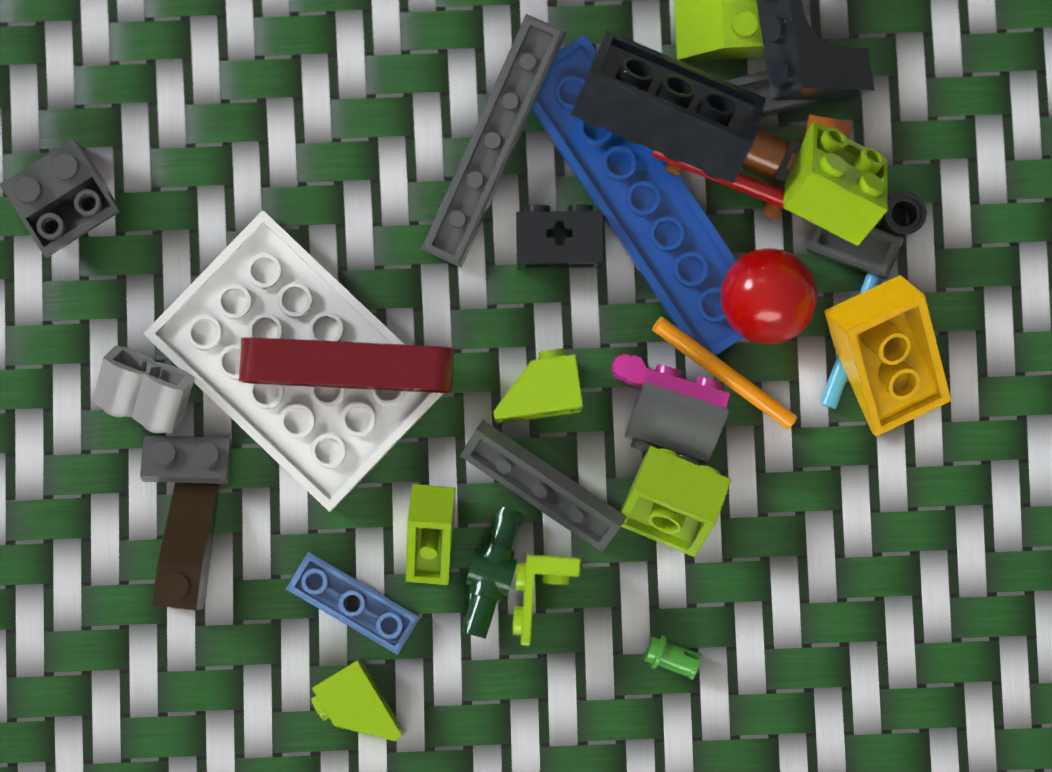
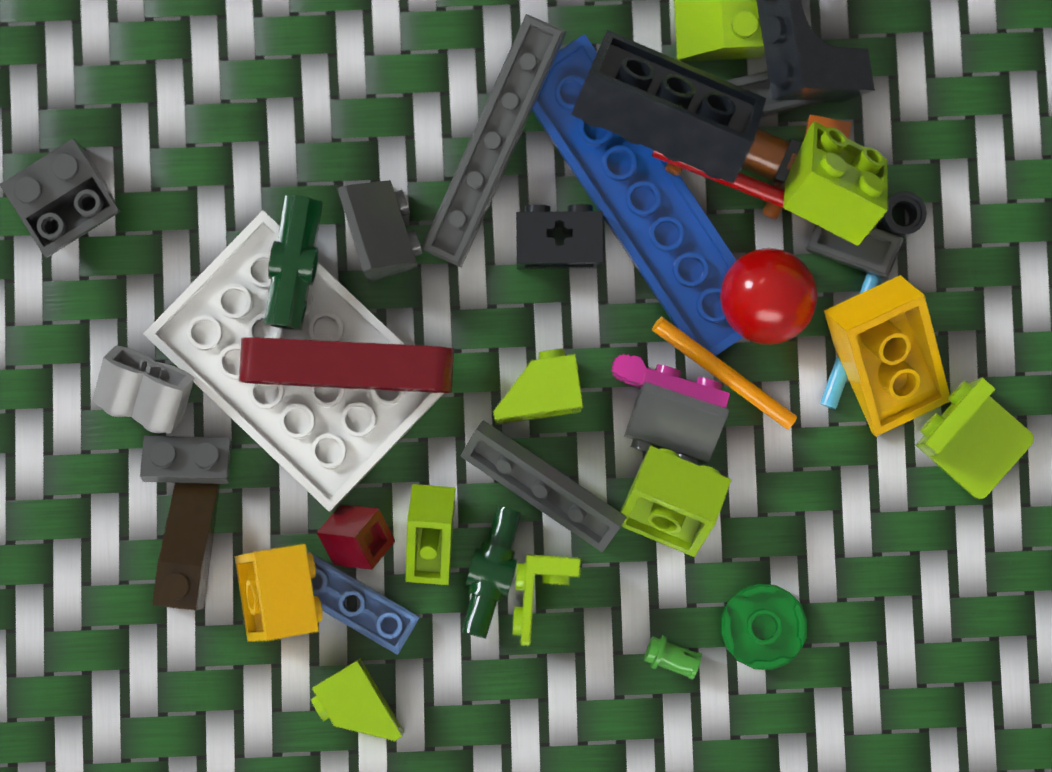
(278, 593): none -> yellow slope
(293, 262): none -> dark green piece
(356, 536): none -> dark red panel
(379, 229): none -> dark grey slope
(763, 626): none -> green tile
(974, 438): none -> lime bracket

